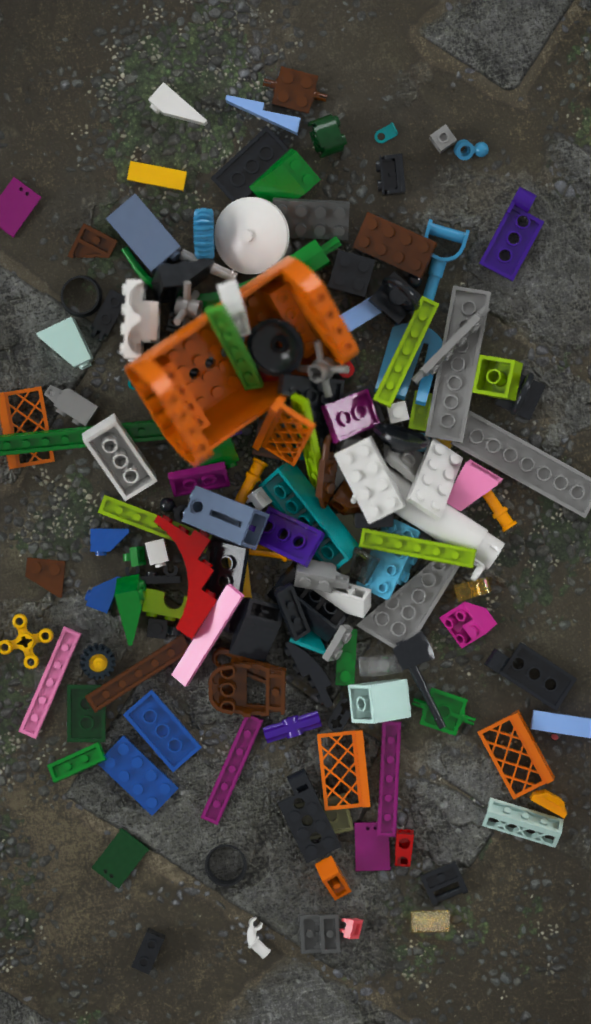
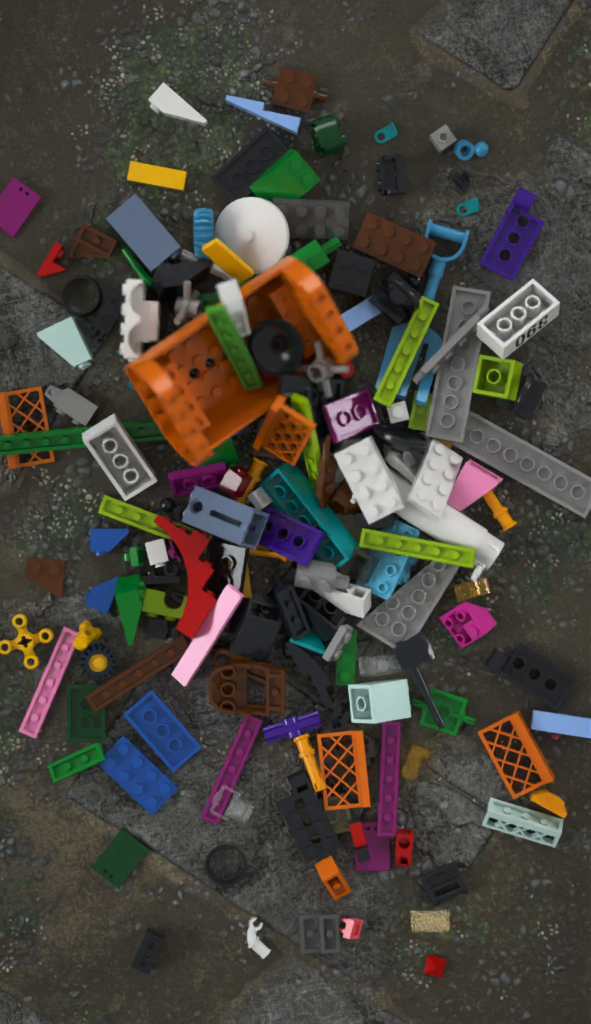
(49, 267): none -> red slope
(86, 635): none -> yellow plate
(173, 552): none -> magenta plate
(227, 260): none -> yellow tile
(235, 482): none -> dark red brick
(237, 809): none -> clear piece
(307, 754): none -> light orange pin
(359, 839): none -> piece
(413, 760): none -> clear yellow leg
(434, 966): none -> red slope
(462, 180): none -> black plate
(472, 206): none -> teal piece
(518, 319): none -> white brick

